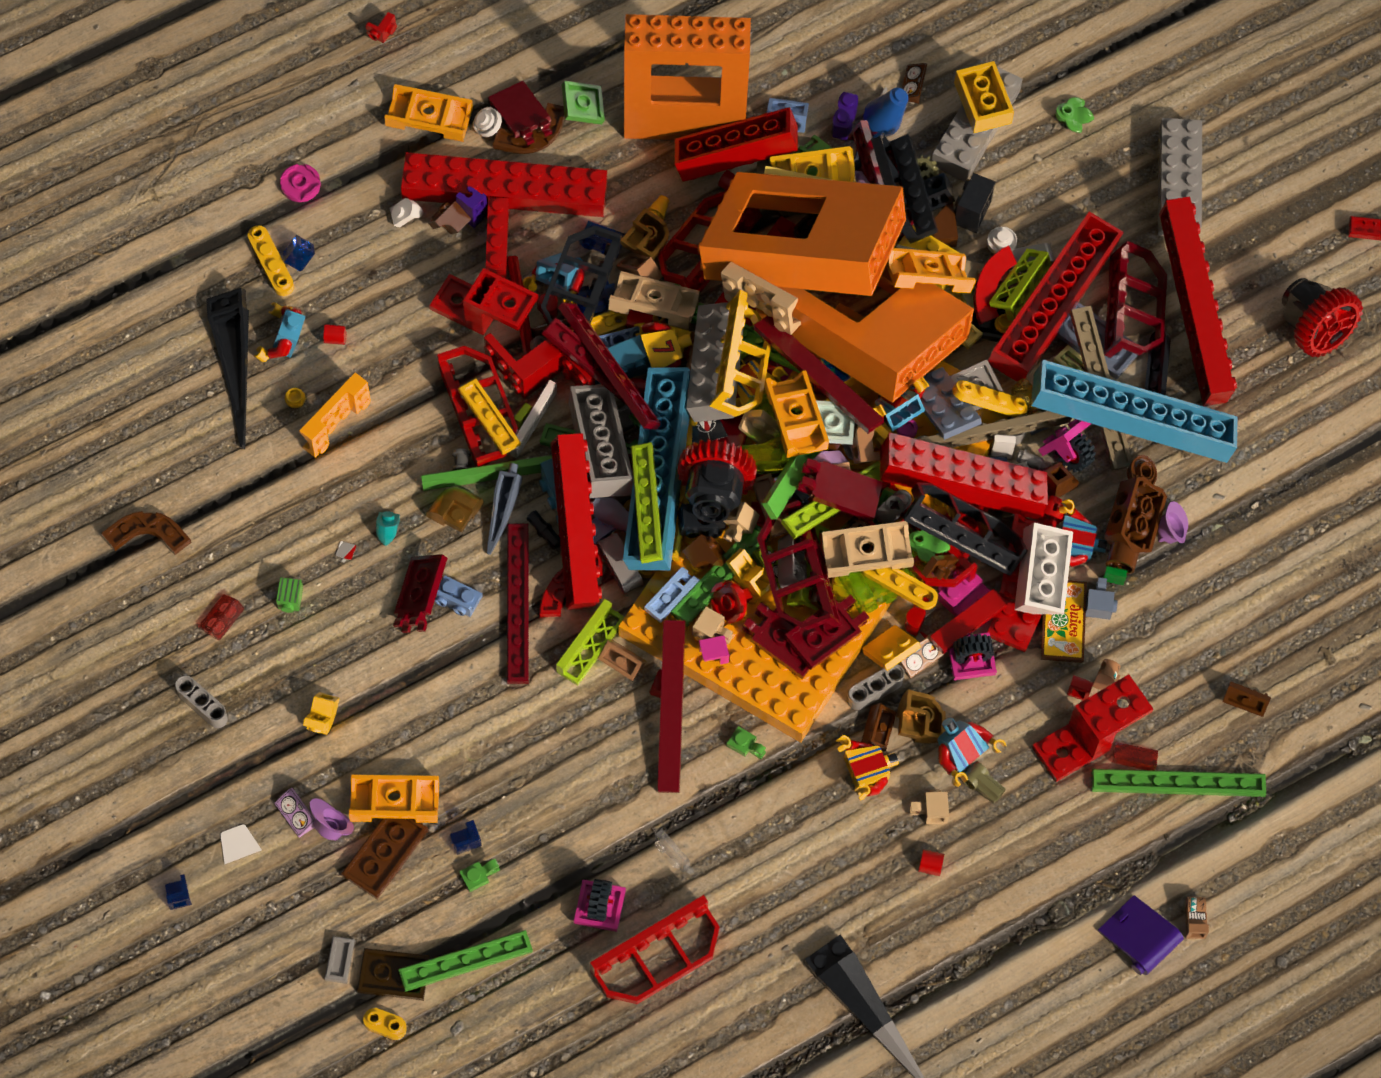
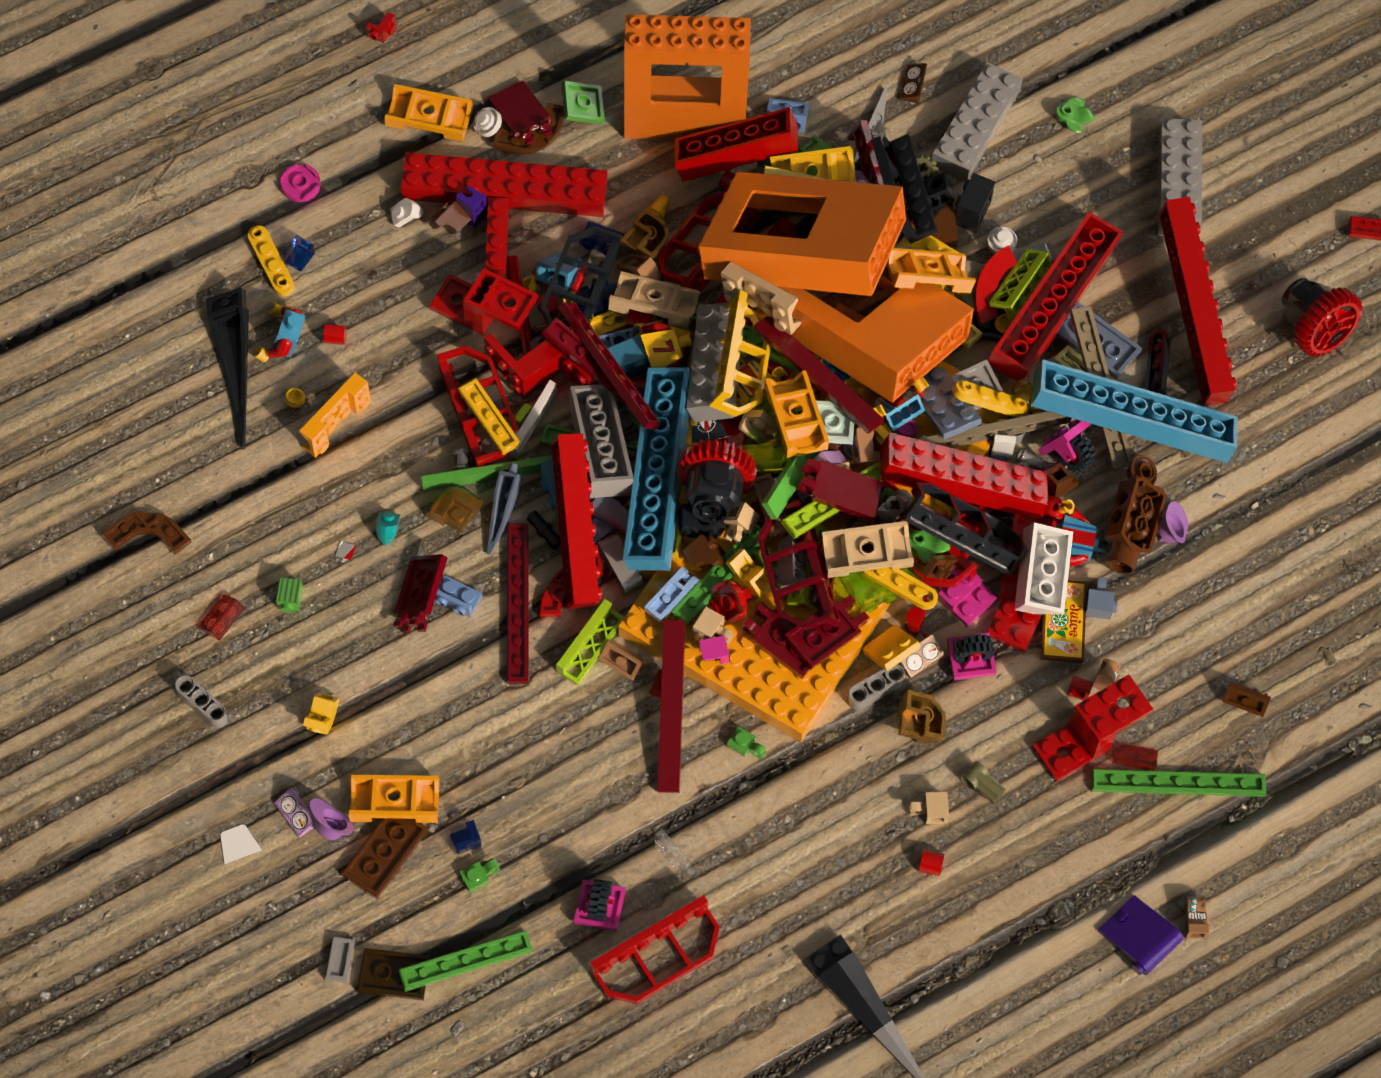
(178, 894): clear blue panel -> none
(384, 1023): yellow plate -> none
(646, 503): lime tile -> none
(845, 115): dark purple brick -> none
(867, 766): torso -> none
(879, 726): reddish brown slope -> none
(886, 111): blue cone -> none
(962, 745): torso -> none
(968, 620): red tile -> none
(984, 97): yellow brick -> none
(1115, 575): green tile -> none
(1116, 300): dark red plate -> none

